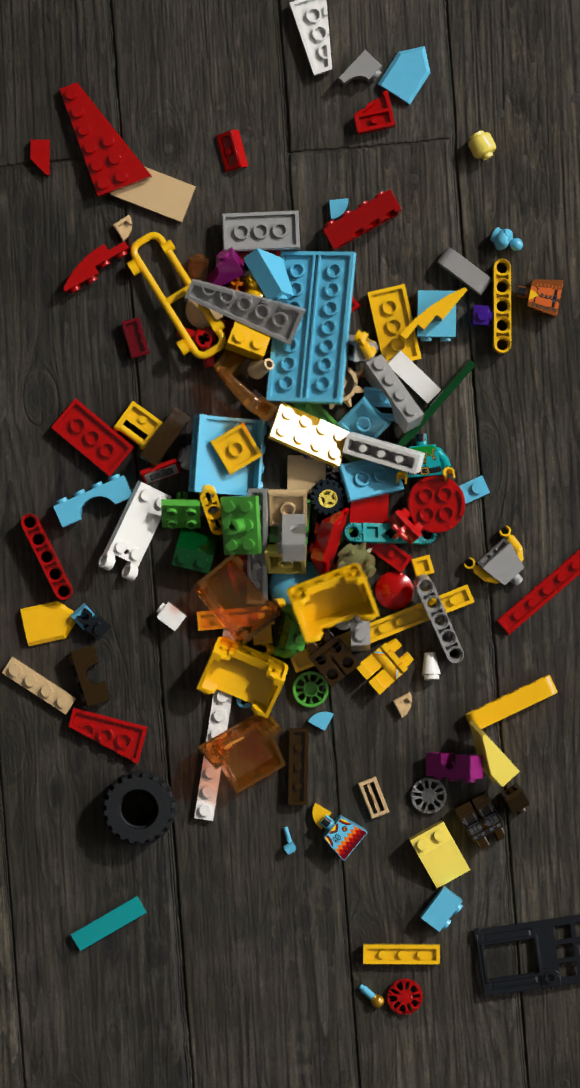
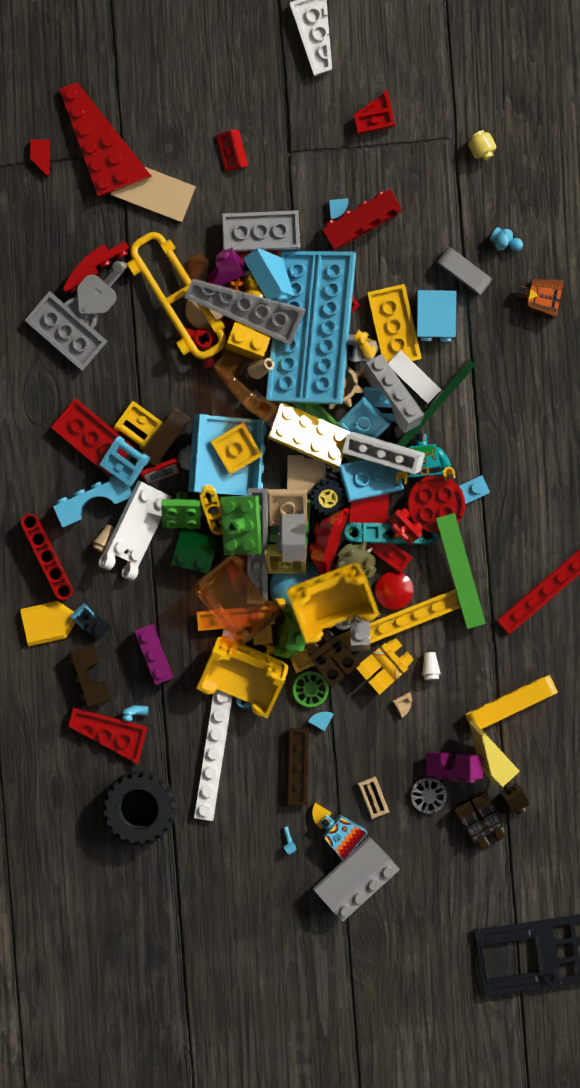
(39, 685): tan plate -> none
(68, 327): none -> light grey plate
(103, 538): none -> tan cone
(108, 923): teal tile -> none
(121, 466): none -> medium azure plate
(124, 227): tan tile -> none
(134, 710): none -> medium azure arm
(135, 337): dark red plate -> none
(154, 654): none -> magenta arch
(170, 615): white brick -> none
(246, 751): clear orange windscreen -> none
(356, 879): none -> light grey slope
(363, 68): light grey arch -> none
(376, 1000): piece -> none
(401, 953): yellow plate -> none
(404, 996): red wheel -> none
(406, 74): medium azure tile -> none
(422, 565): yellow tile -> none
(438, 309): yellow slope -> none
(439, 854): light yellow slope -> none
(442, 626): light grey beam -> none
(442, 908): medium azure brick -> none
(460, 570): none -> bright green tile
(481, 316): dark purple brick -> none
(501, 562): light grey torso -> none
(505, 297): yellow beam -> none

